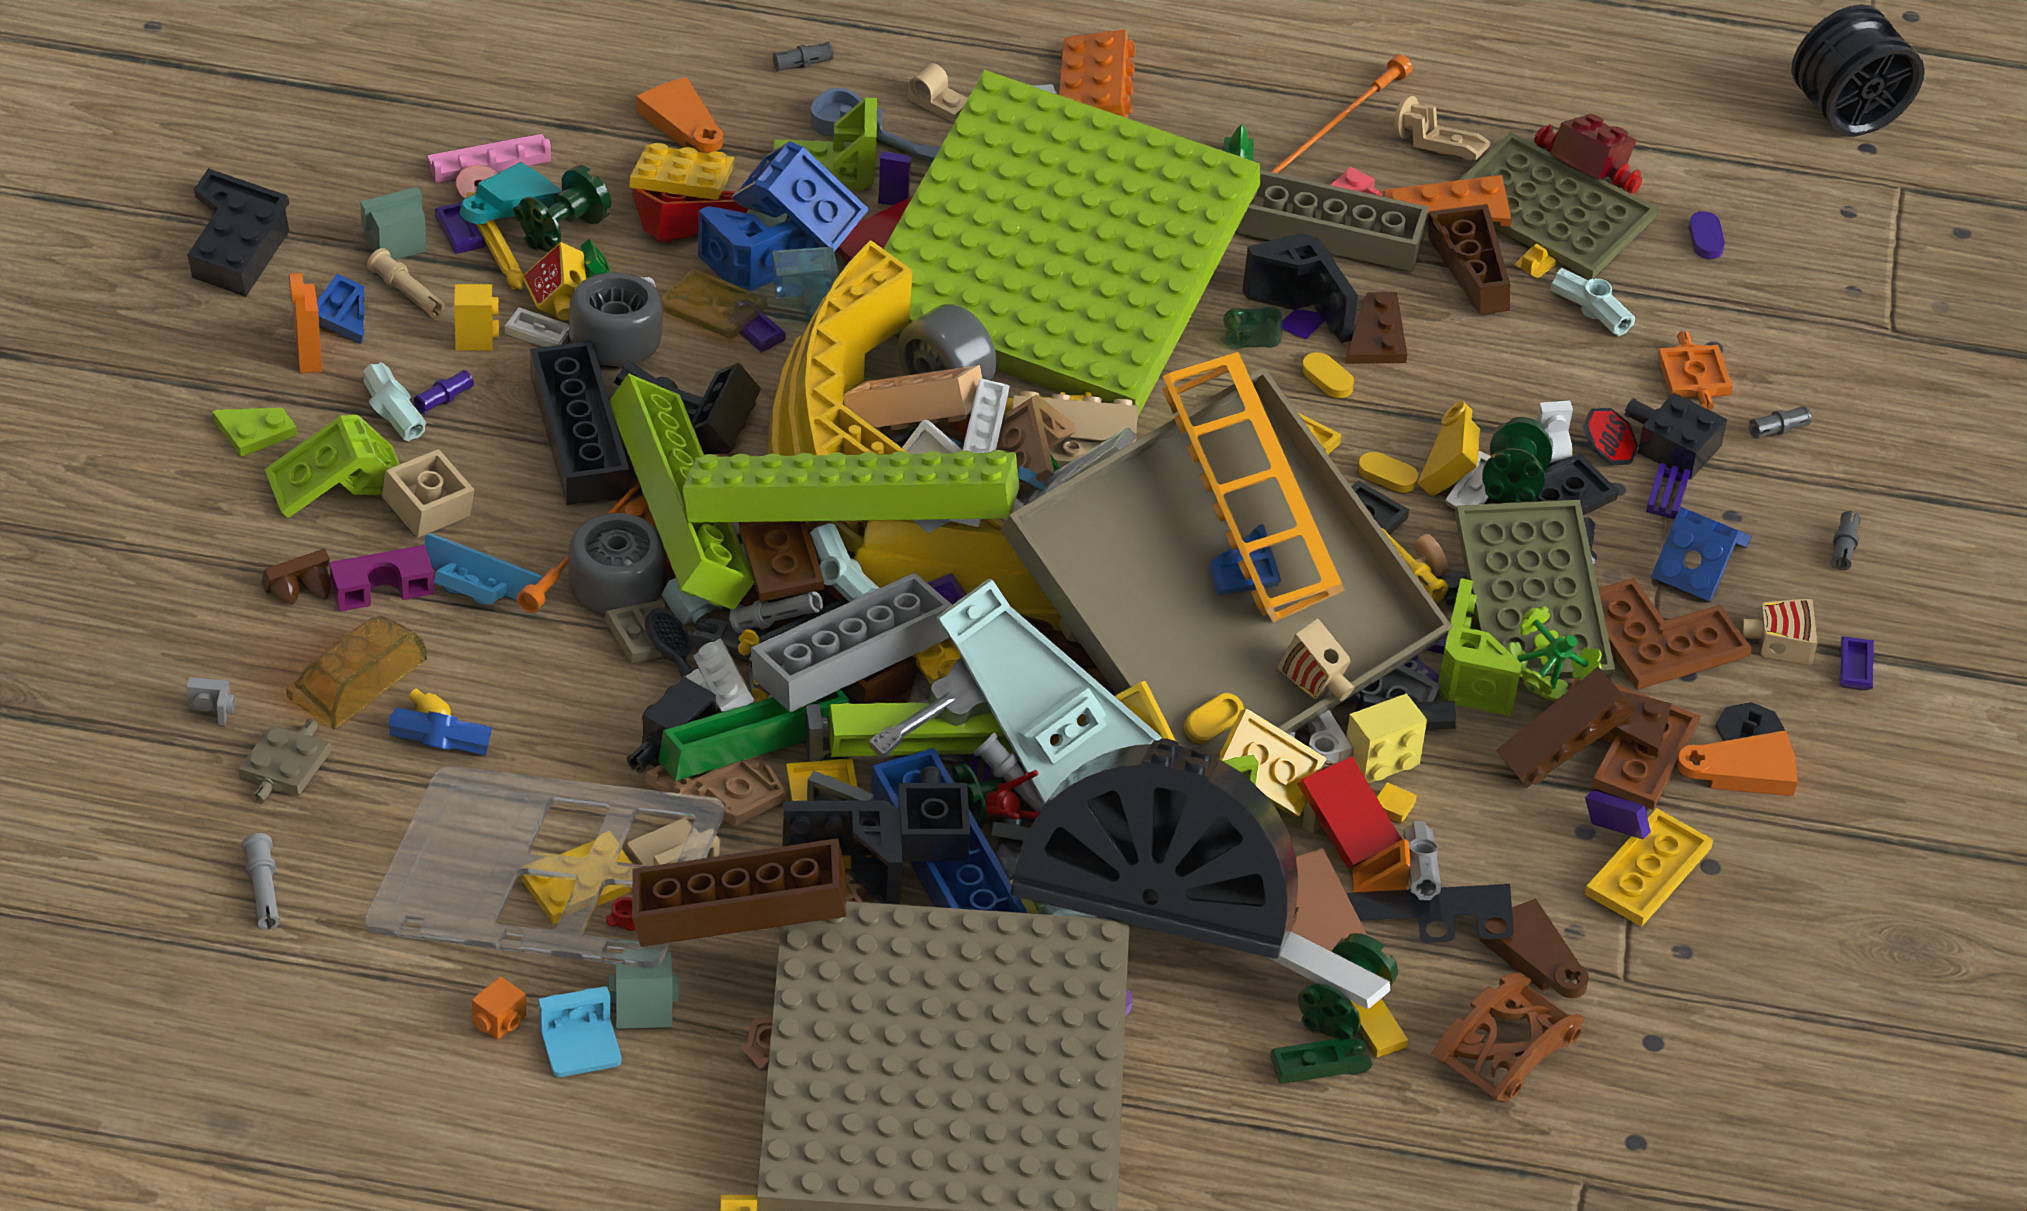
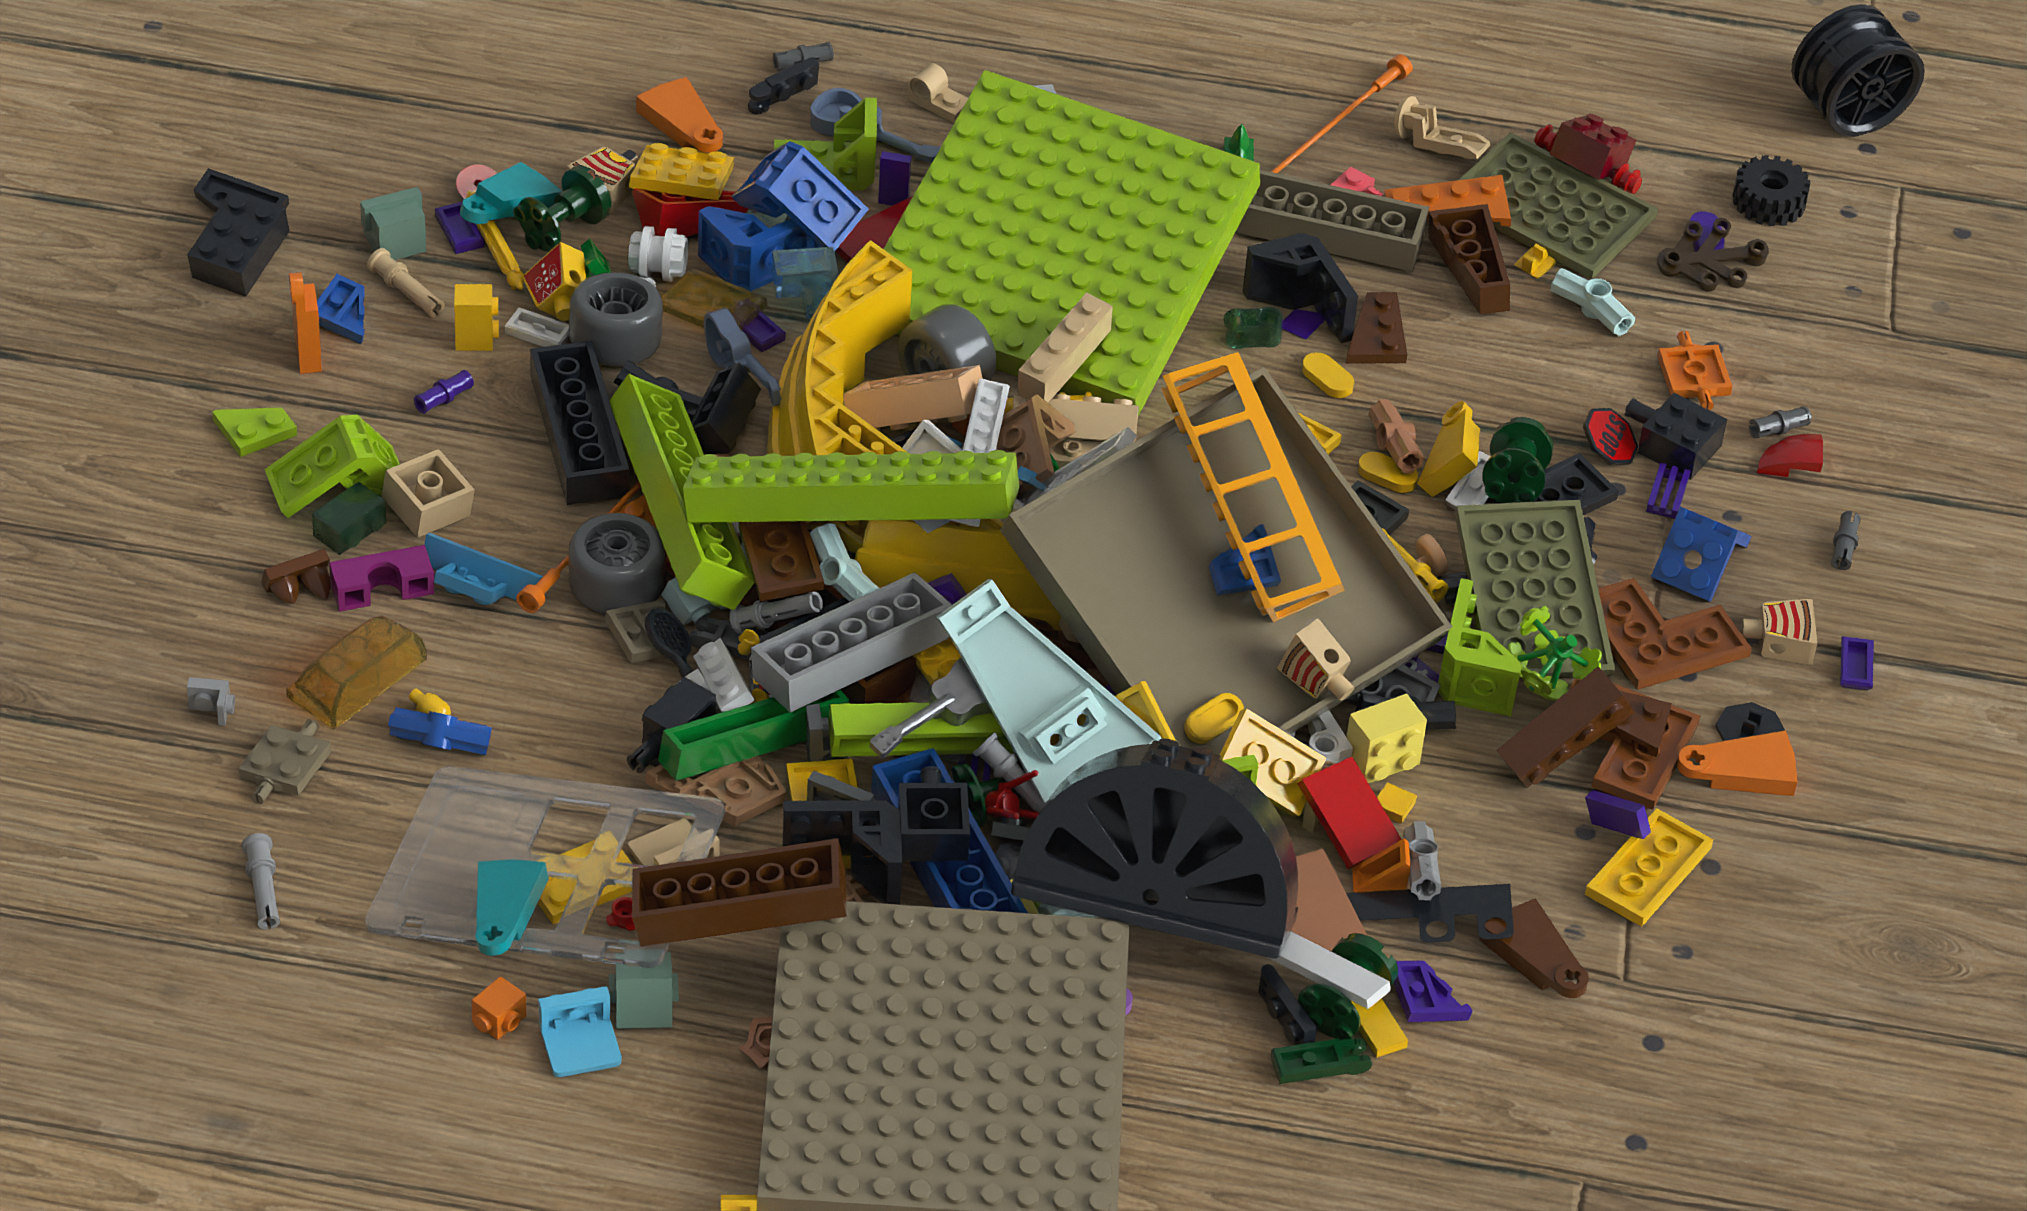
(349, 518): none -> clear green brick
(393, 402): light aqua piece -> none
(496, 155): bright pink hinge -> none
(506, 901): none -> teal piece
(612, 170): none -> torso
(658, 253): none -> white piece
(731, 346): none -> sand blue piece
(783, 85): none -> black hinge
(1065, 348): none -> tan brick
(1099, 70): orange bracket -> none
(1285, 1007): none -> black hinge
(1396, 436): none -> nougat piece
(1426, 995): none -> dark purple wing
(1542, 1015): dark orange fence -> none
(1556, 420): white plate -> none
(1710, 258): none -> dark brown plant
(1779, 204): none -> black tyre
(1793, 452): none -> red brick

